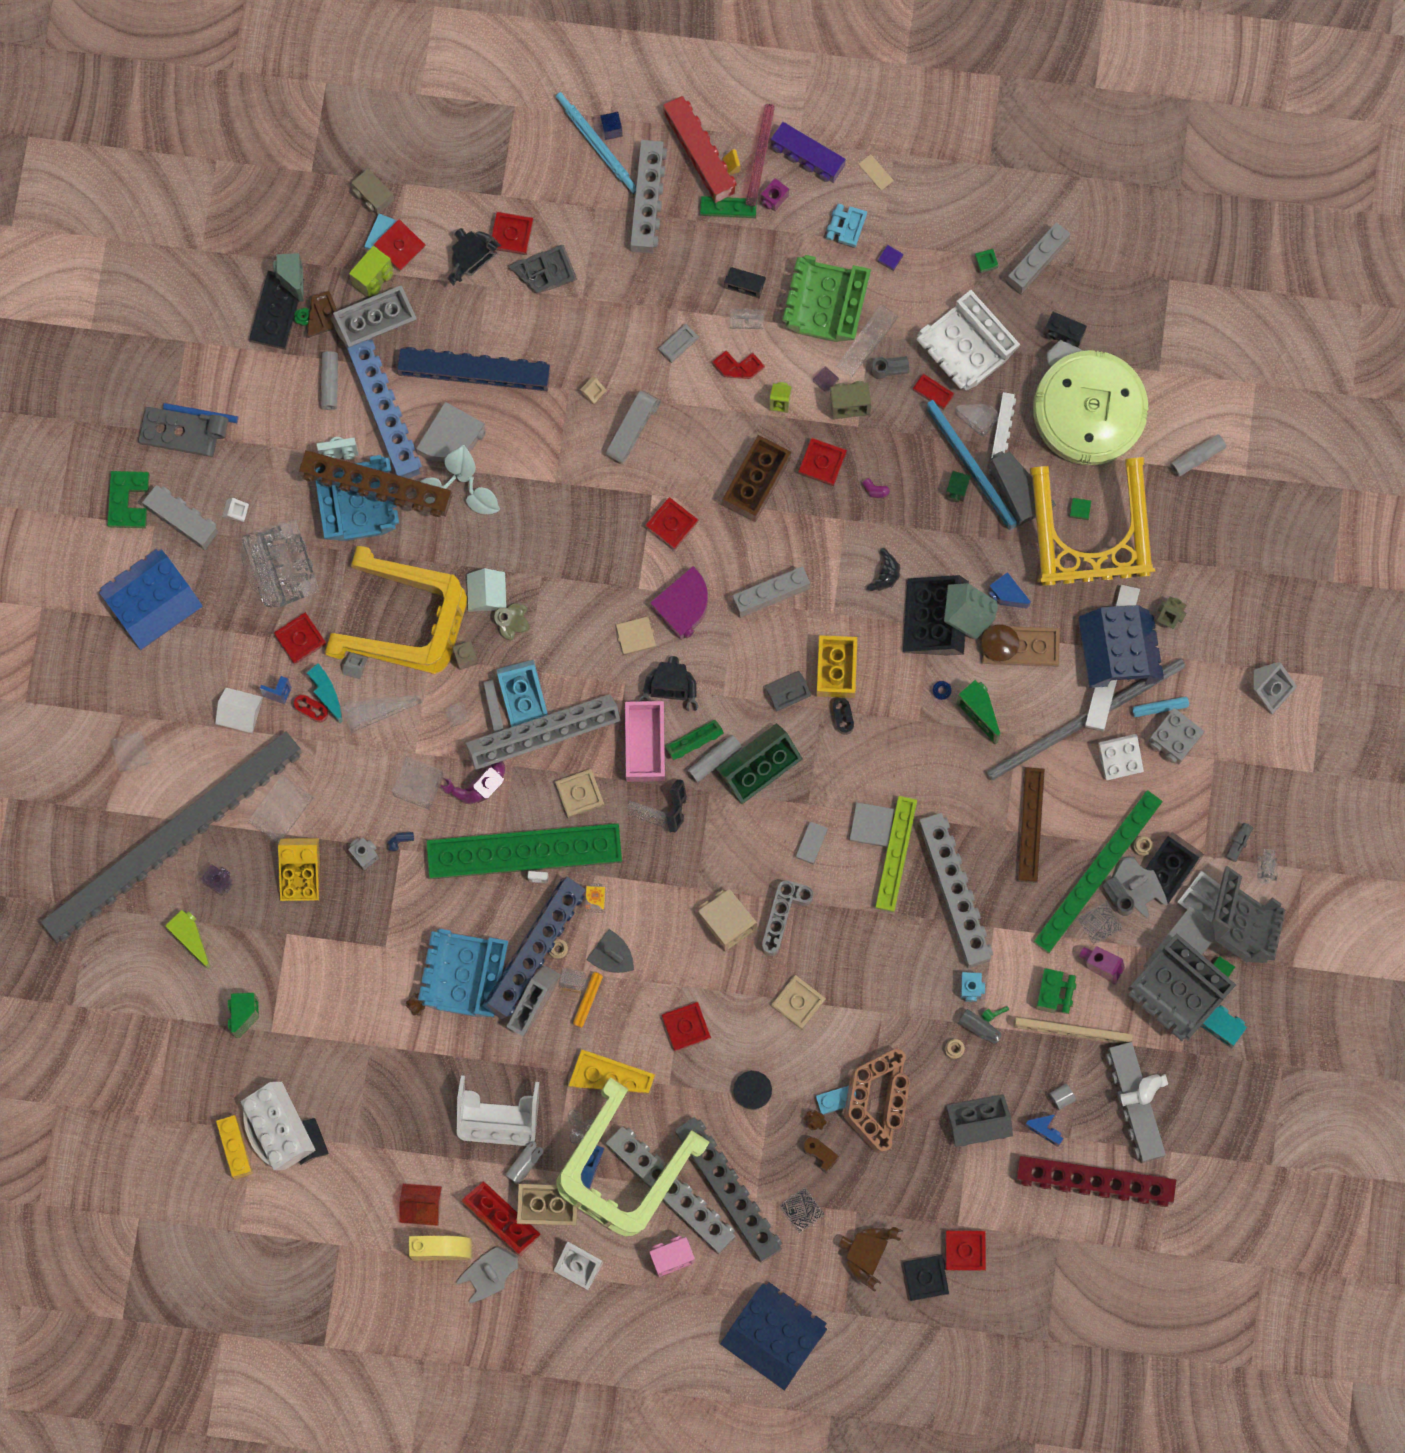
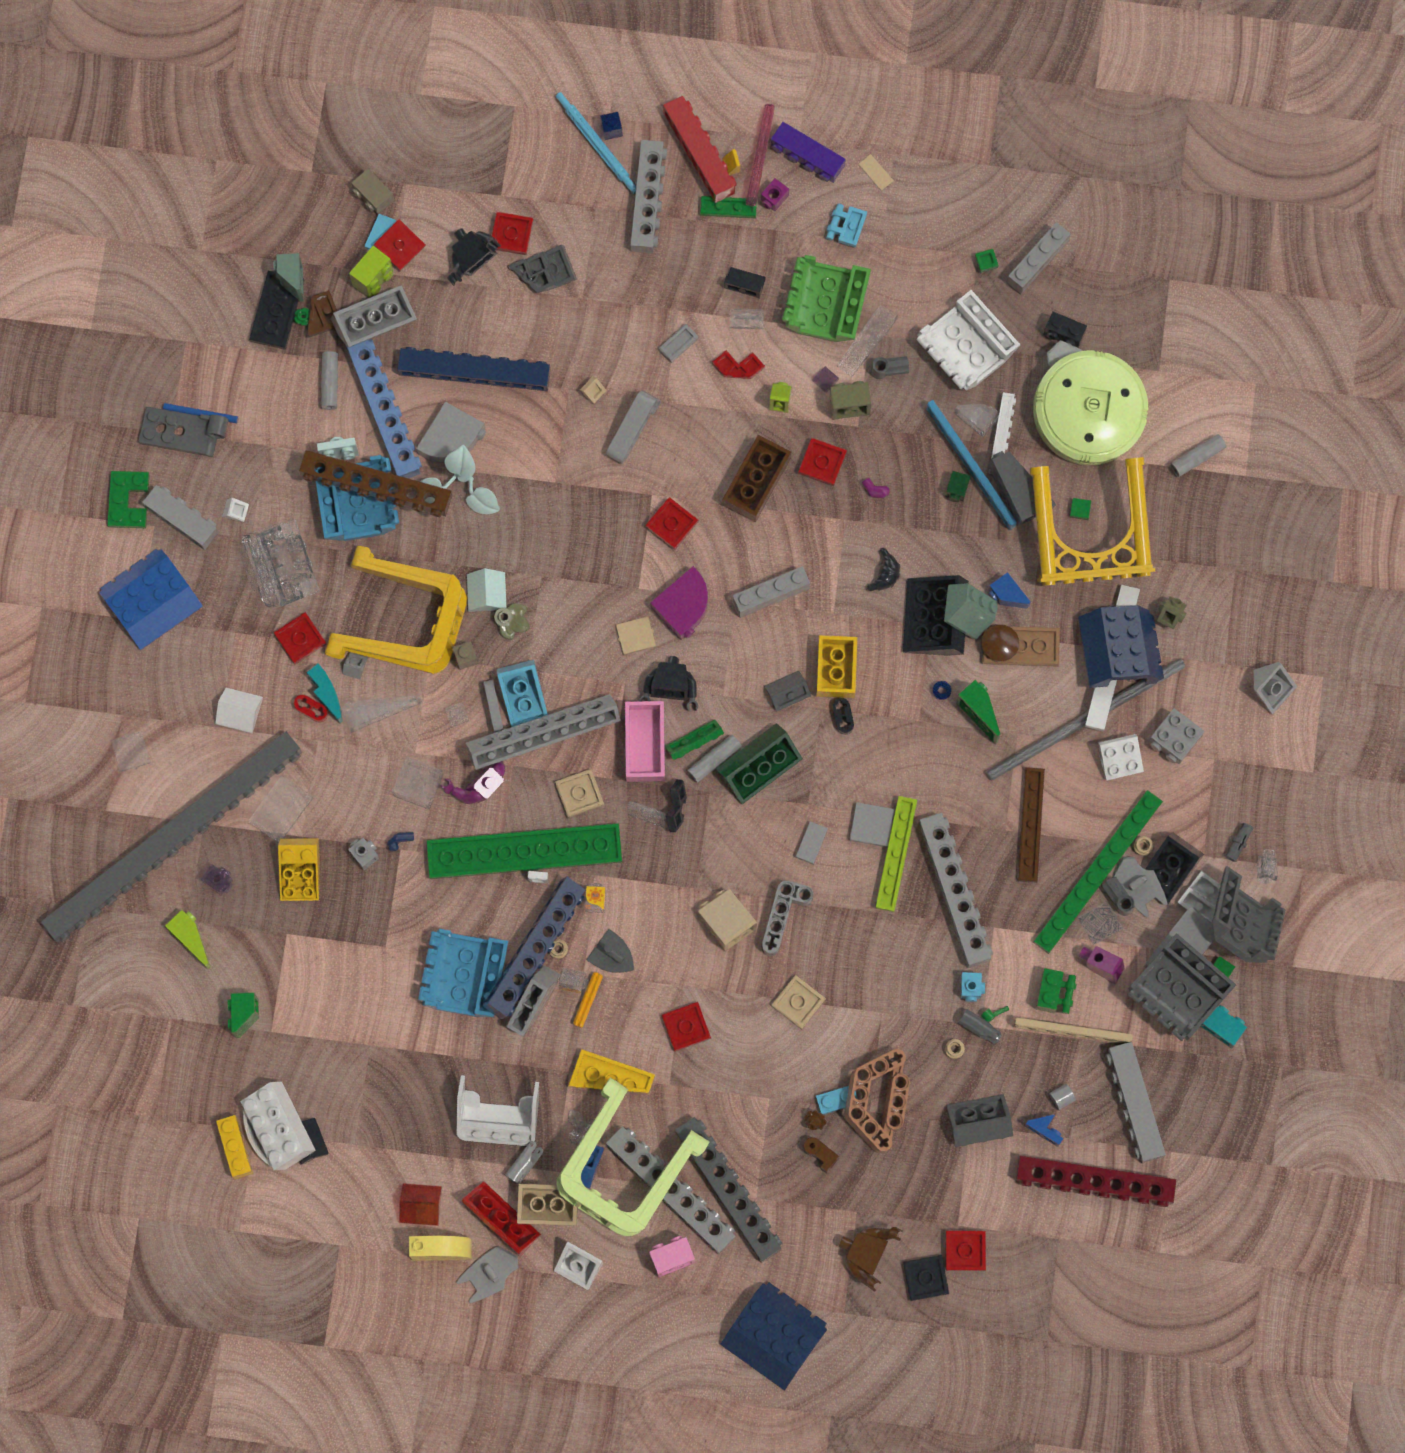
(281, 692): blue panel -> none
(415, 1005): reddish brown plant -> none
(752, 1090): black tile -> none
(802, 1210): clear piece -> none
(890, 257): dark purple tile -> none
(933, 391): red tile -> none
(1146, 1090): white arm -> none
(1162, 706): medium azure axle -> none

